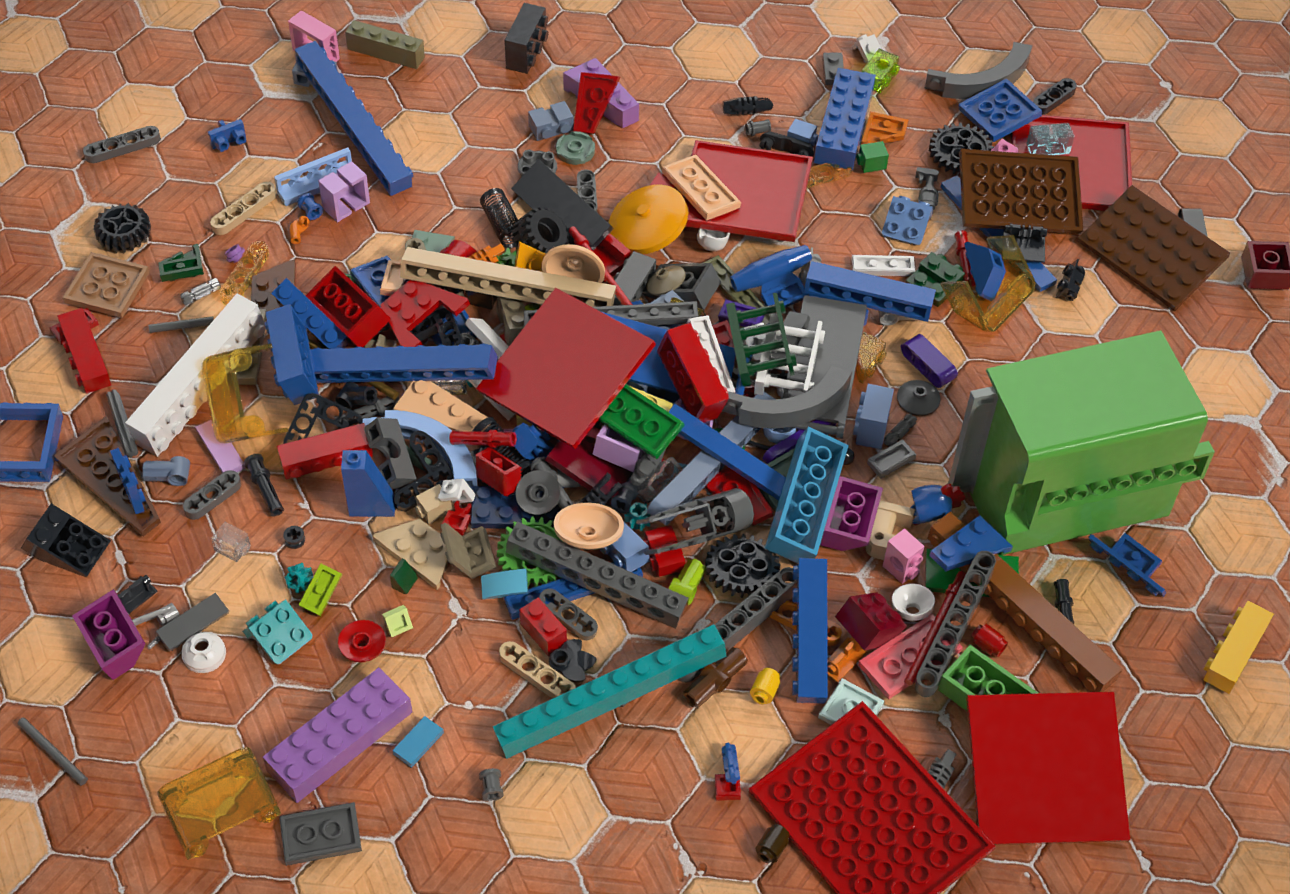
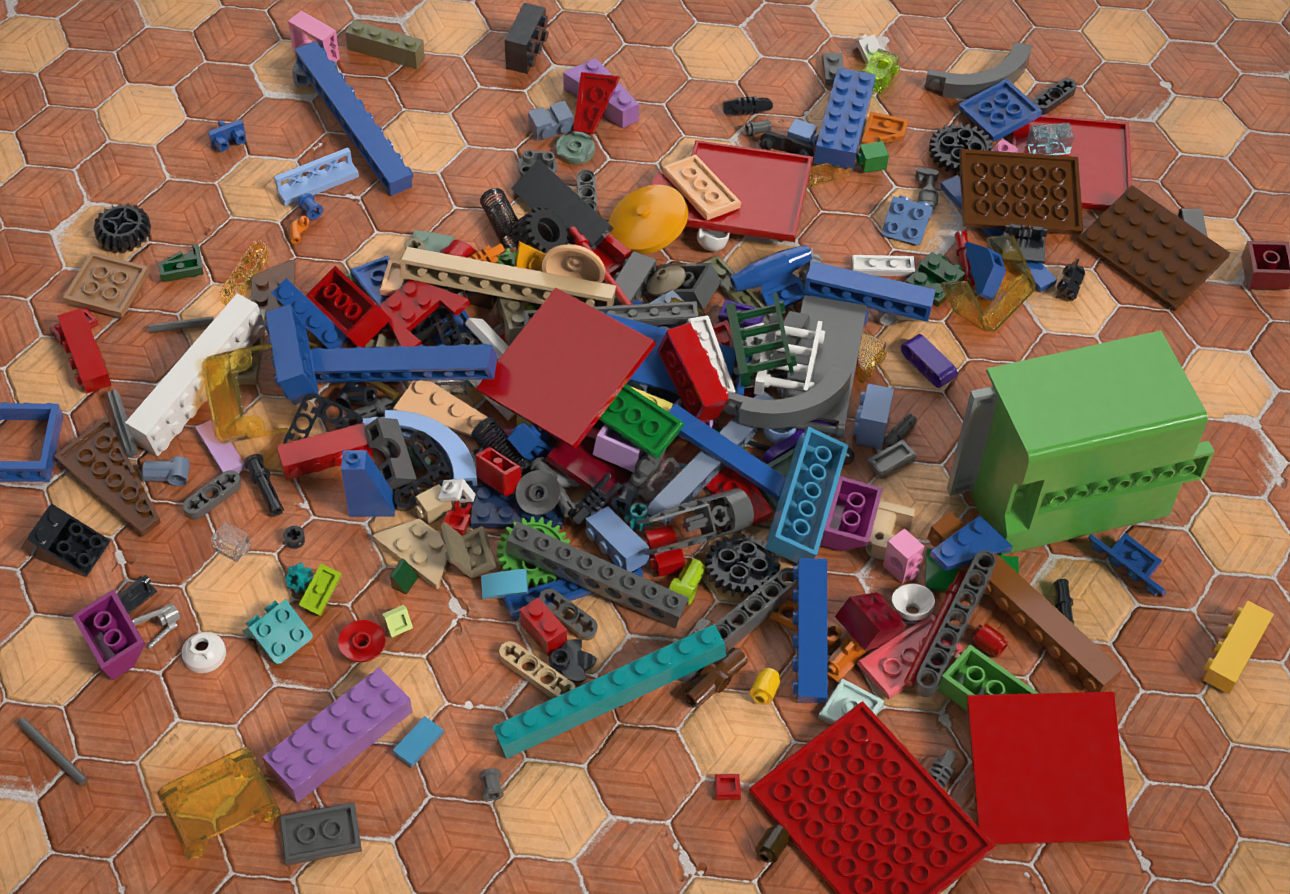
(121, 143): dark grey beam -> none
(128, 480): blue wing -> none
(192, 622): dark grey tile -> none
(200, 291): axle -> none
(234, 253): medium lavender plate -> none
(262, 194): tan beam -> none
(350, 185): lavender piece -> none
(492, 438): red pin -> none
(588, 526): light nougat dish -> none
(730, 763): blue axle -> none
(918, 404): dark grey dish -> none
(935, 502): blue piece -> none

